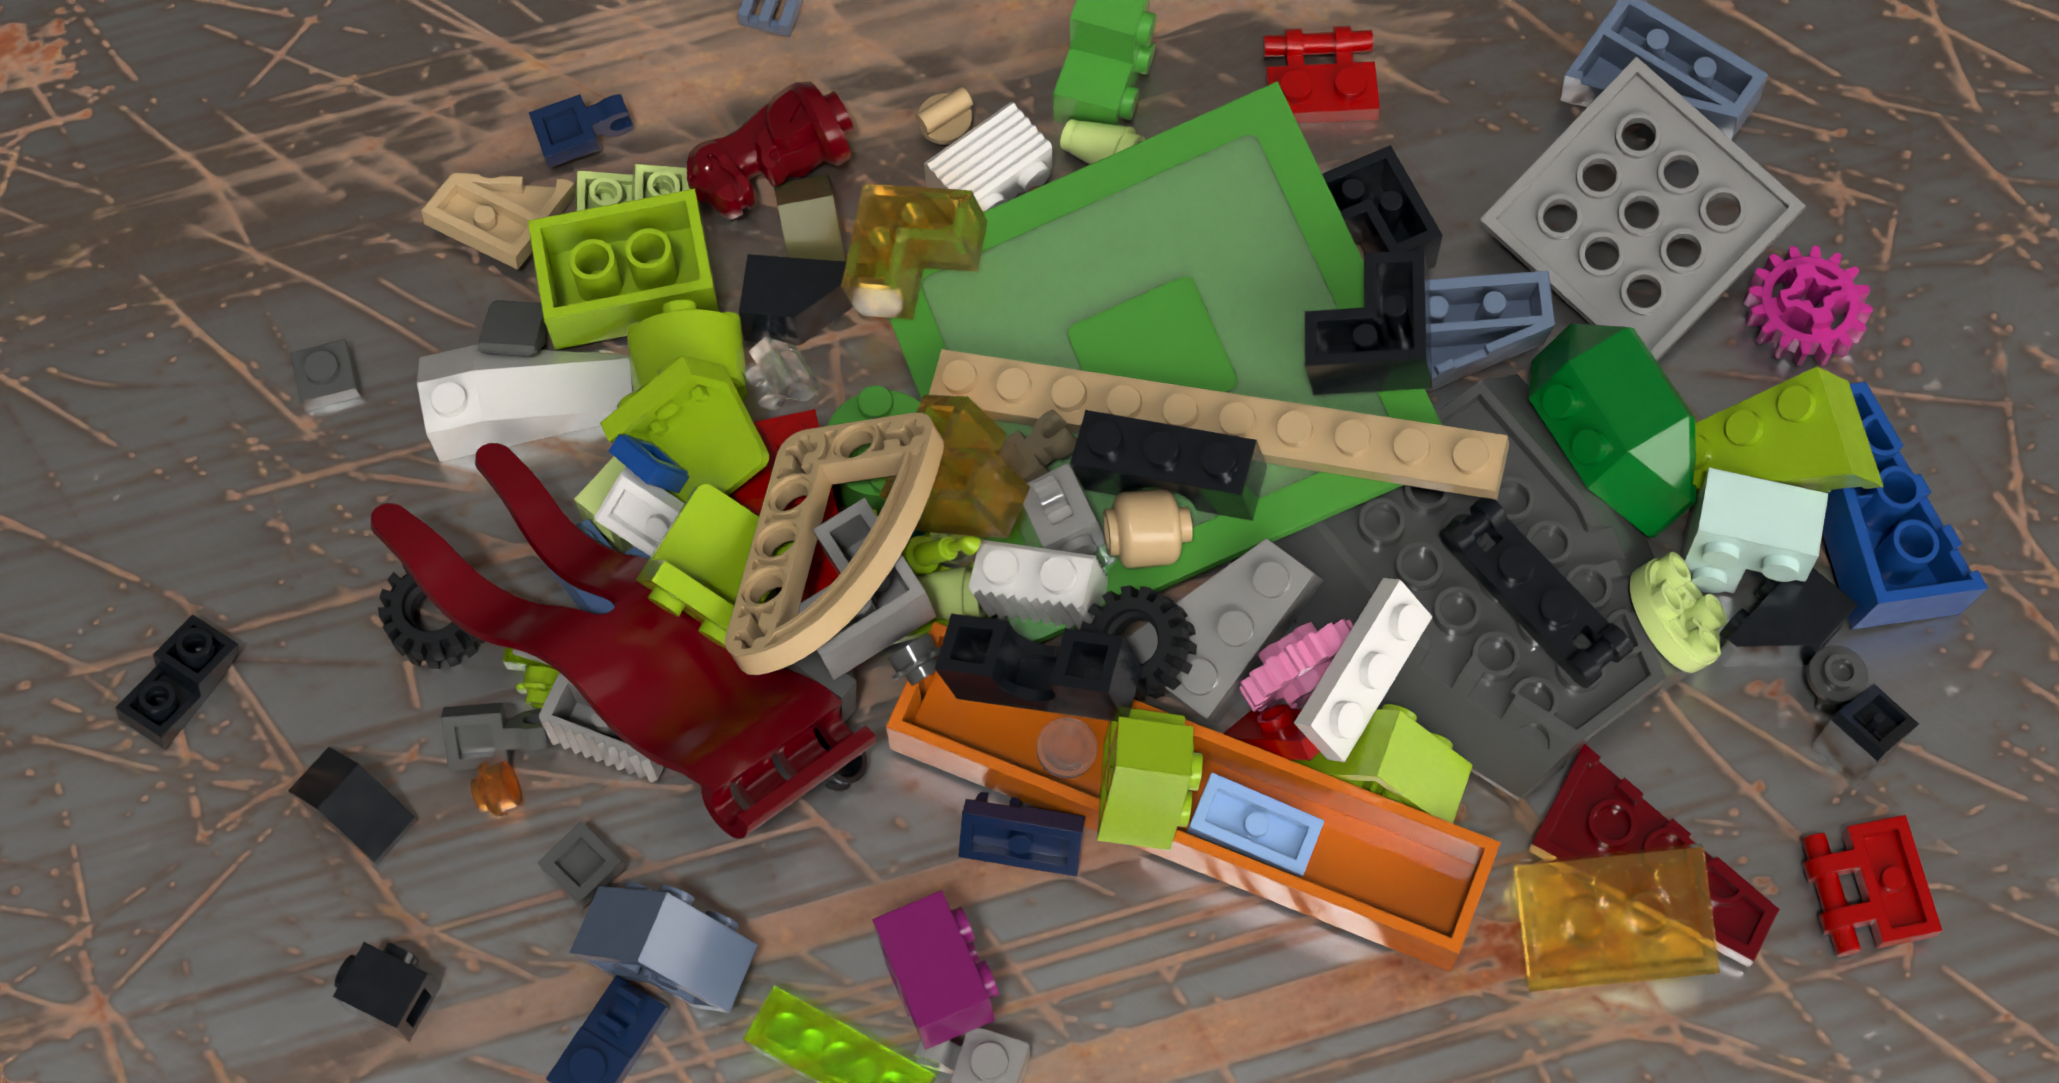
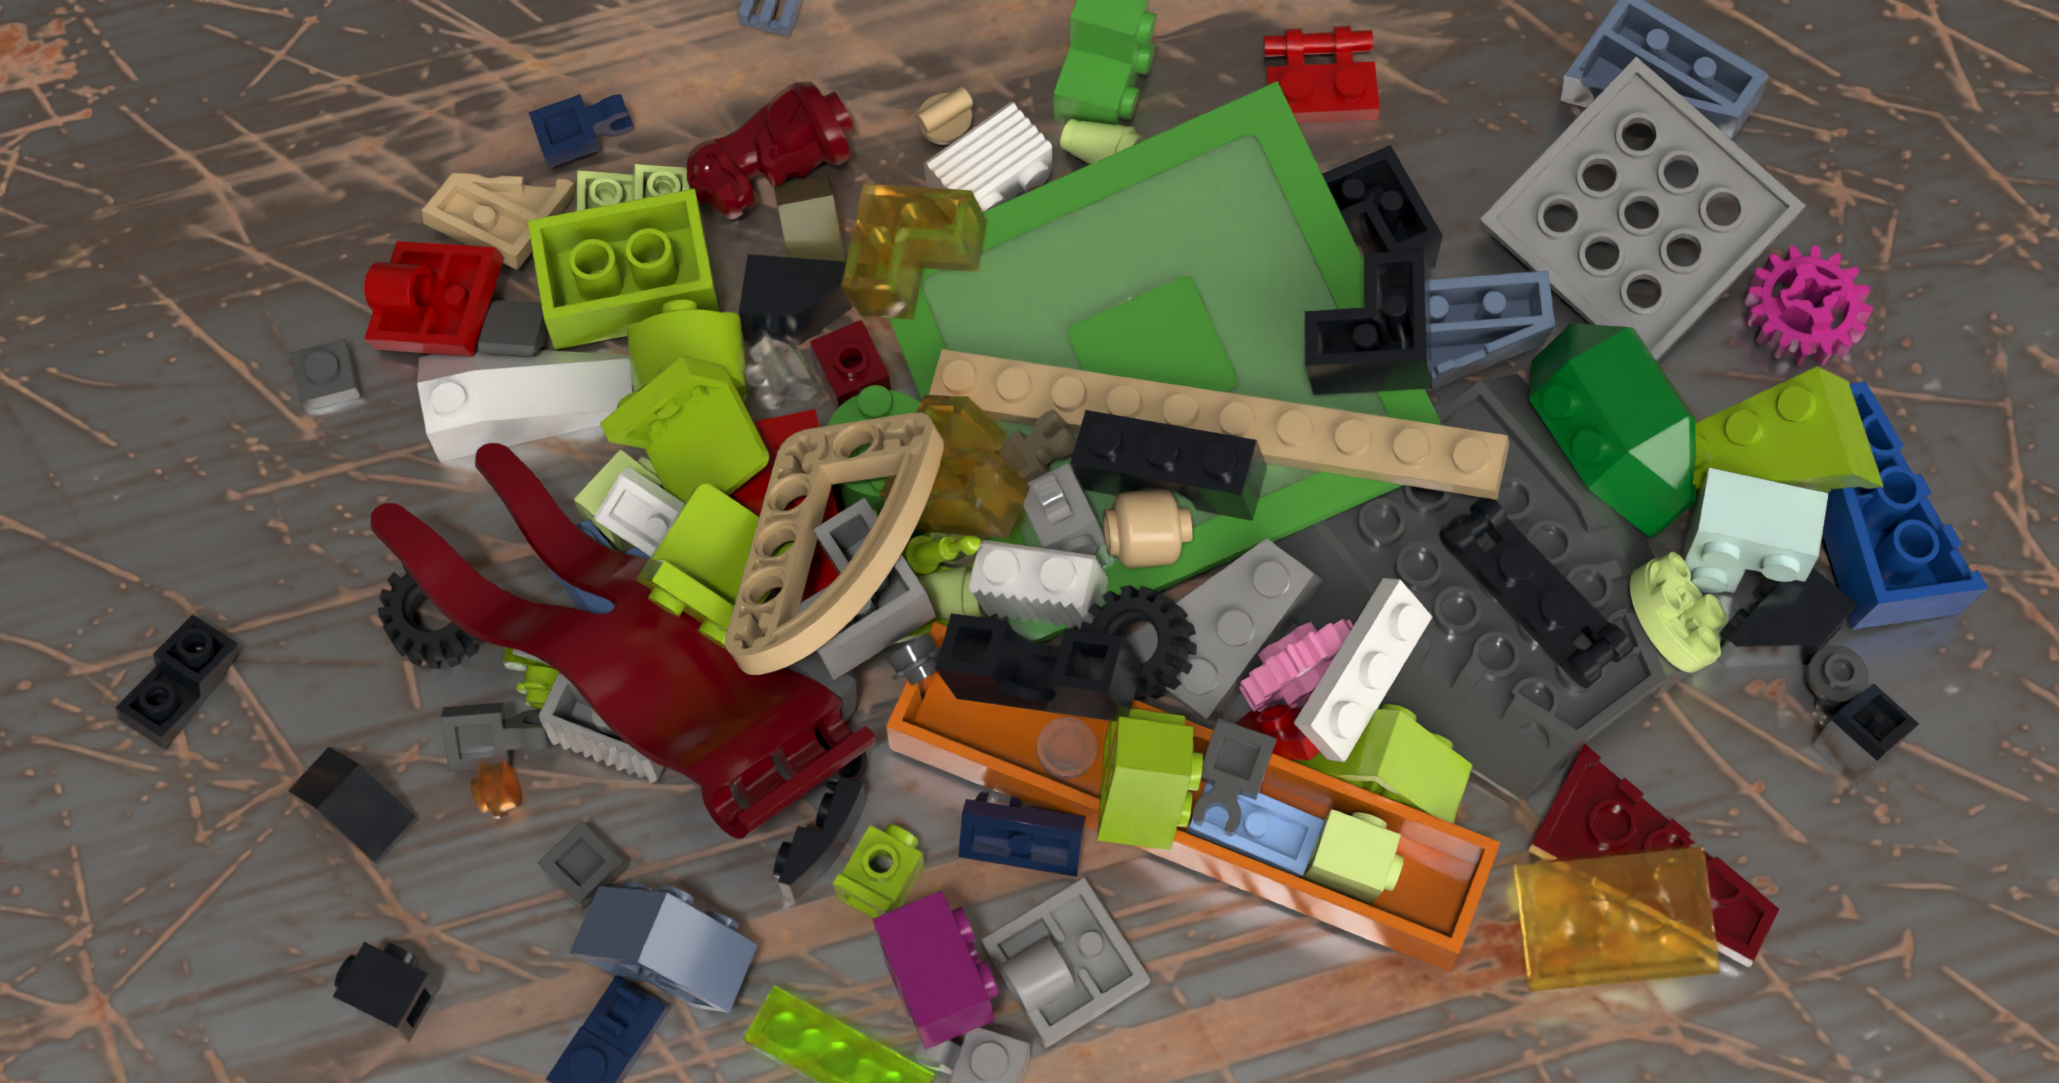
(431, 297): none -> red plate
(649, 463): blue tile -> none
(814, 852): none -> black slope
(848, 362): none -> dark red brick
(880, 892): none -> lime brick
(1065, 962): none -> light grey plate
(1235, 767): none -> dark grey plate
(1355, 856): none -> yellowish green brick
(1889, 881): red plate -> none

